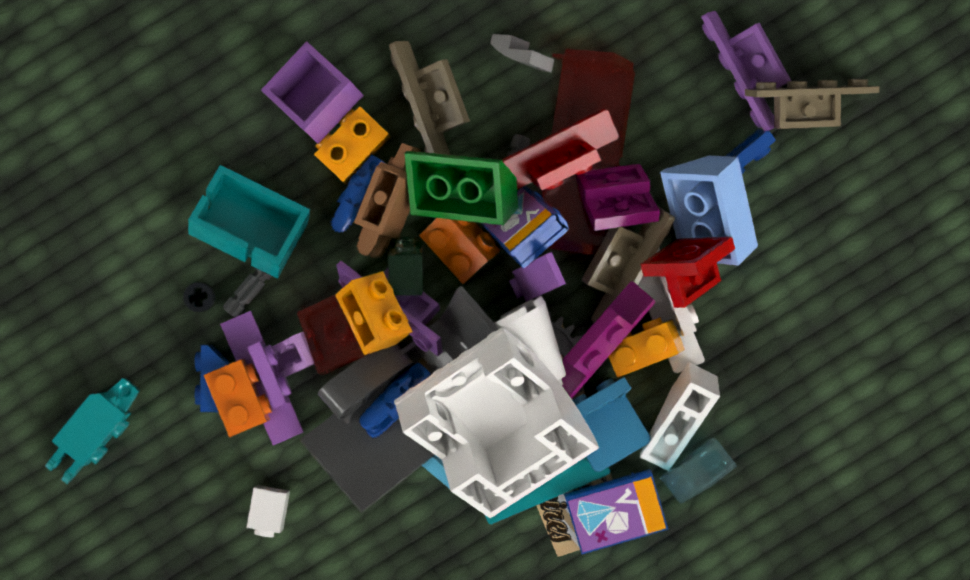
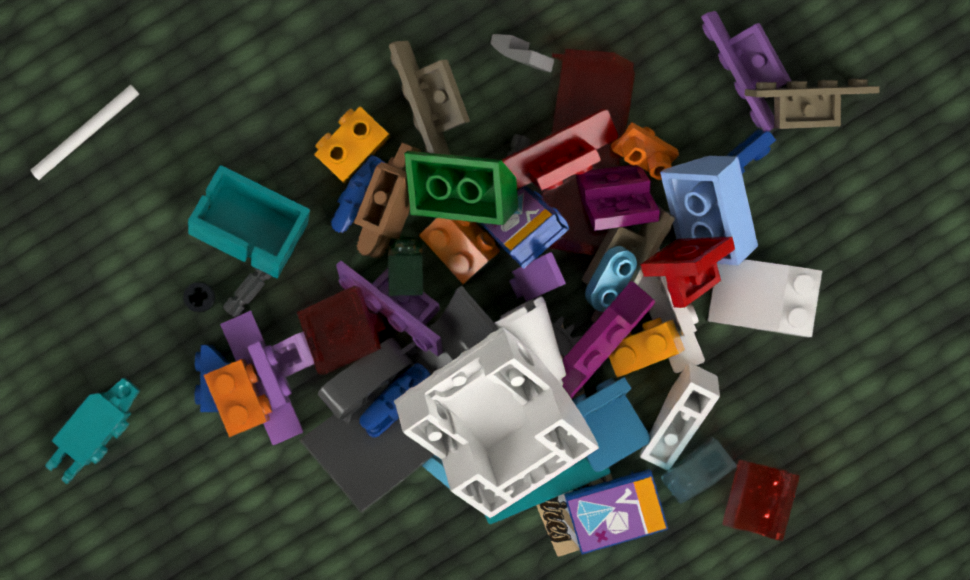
(84, 132): none -> white bar
(268, 510): white brick -> none
(312, 92): medium lavender piece -> none
(373, 312): light orange brick -> none
(609, 277): none -> medium azure plate
(643, 148): none -> orange hips
(761, 499): none -> clear red bracket
(766, 297): none -> white slope

